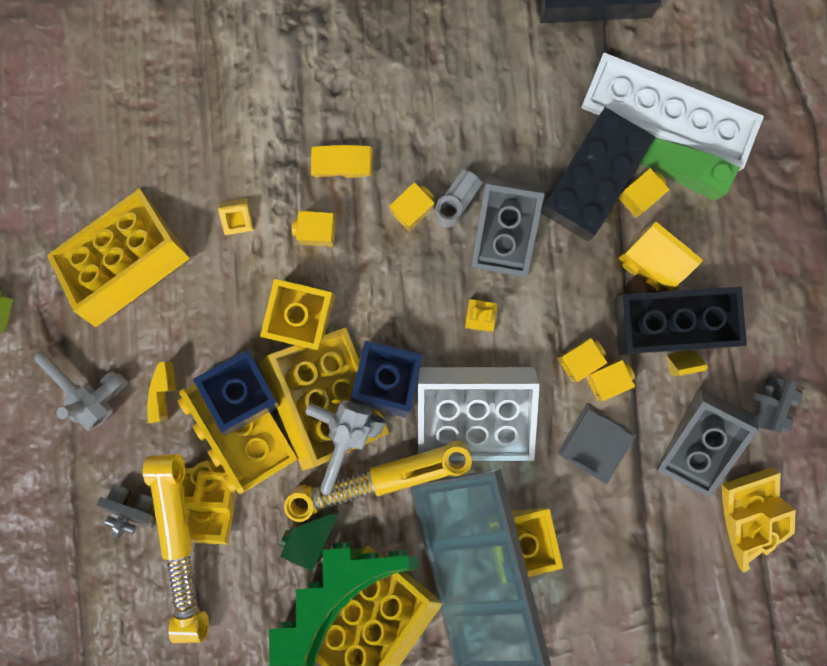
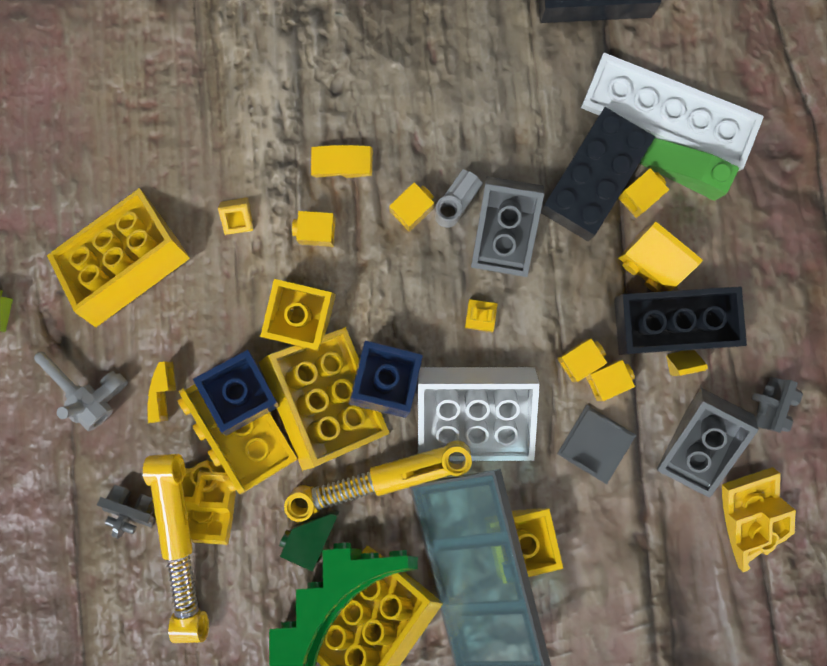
(348, 429): light grey piece -> none

